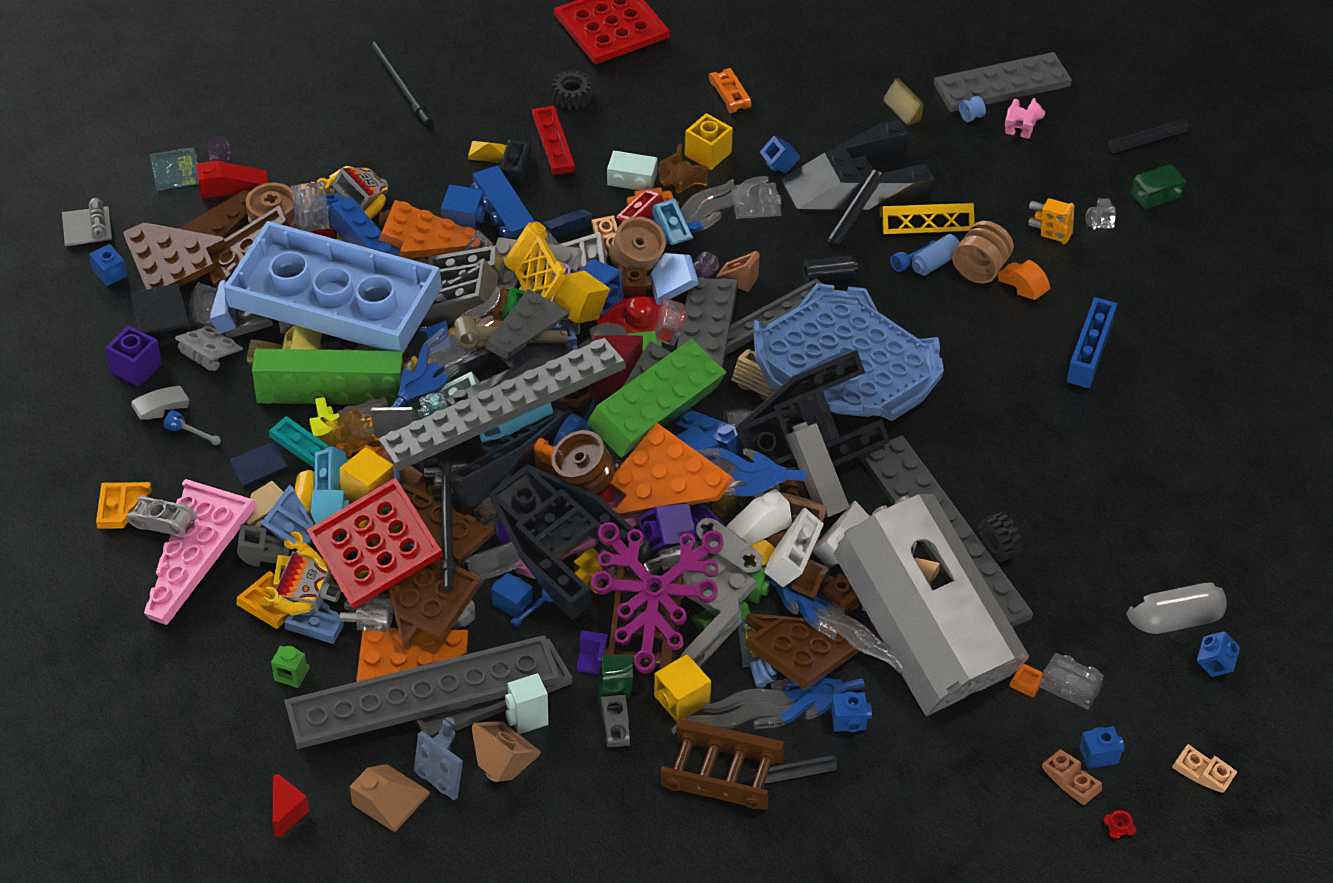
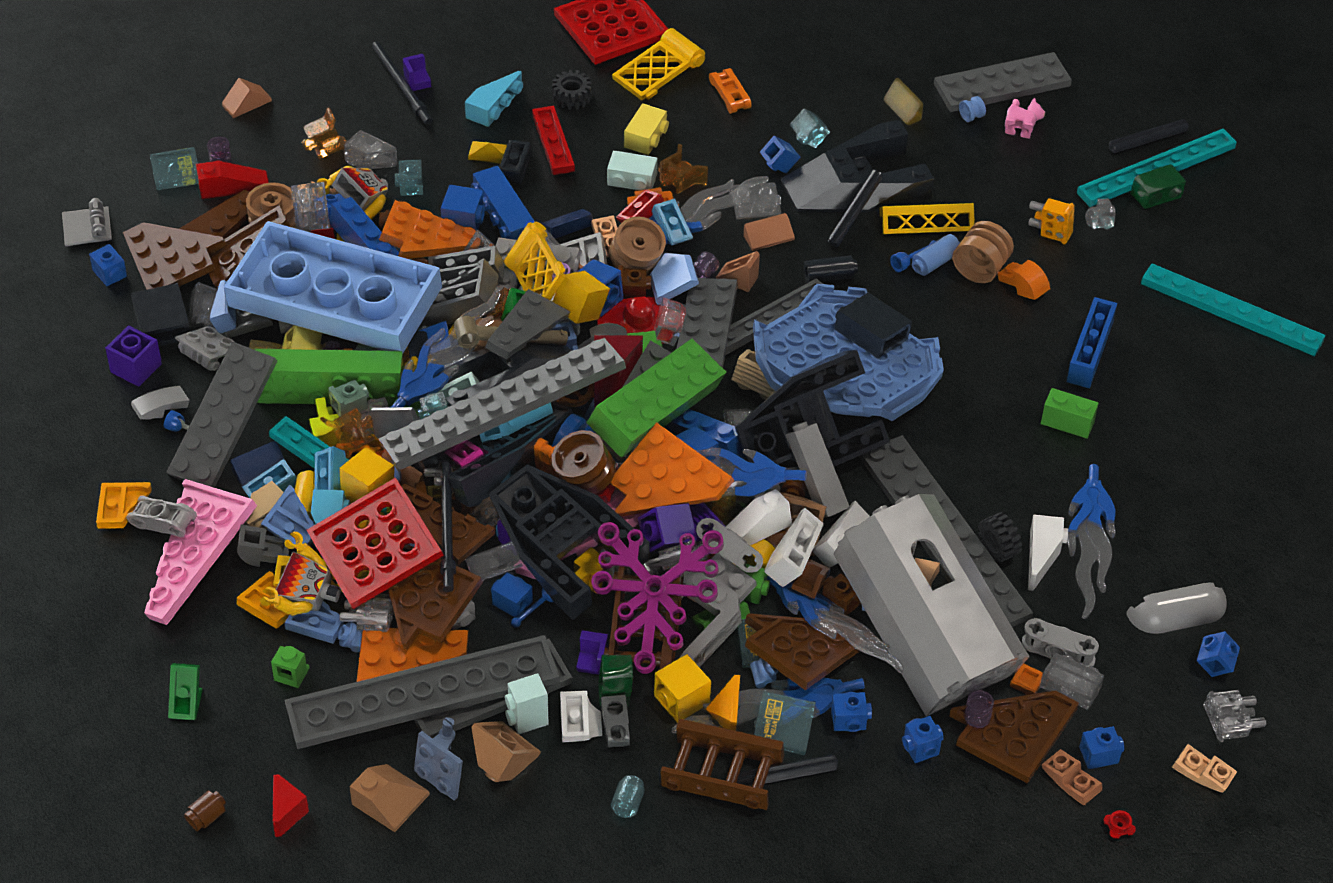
(184, 691): none -> green slope
(205, 810): none -> reddish brown brick
(222, 415): none -> dark grey plate
(244, 97): none -> nougat slope
(279, 473): none -> dark azure slope
(323, 136): none -> clear orange piece
(348, 397): none -> sand green brick
(350, 636): none -> medium blue plate
(369, 152): none -> clear slope
(409, 177): none -> clear light blue brick
(415, 72): none -> dark purple panel
(464, 453): none -> dark pink slope
(490, 100): none -> medium azure slope
(579, 717): none -> white slope
(628, 796): none -> clear light blue brick
(645, 129): none -> light yellow brick
(676, 48): none -> yellow piece
(708, 141): yellow head -> none
(725, 704): none -> light orange slope
(768, 232): none -> nougat slope
(785, 720): none -> clear light blue tile
(809, 128): none -> clear light blue brick
(872, 325): none -> black brick
(922, 739): none -> blue brick
(979, 708): none -> clear purple wheel
(1018, 732): none -> reddish brown wing
(1046, 539): none -> white slope
(1060, 640): none -> light grey piece
(1069, 413): none -> bright green brick
(1094, 543): none -> clear piece
(1180, 157): none -> teal plate
(1230, 716): none -> clear piece
(1233, 309): none -> teal plate

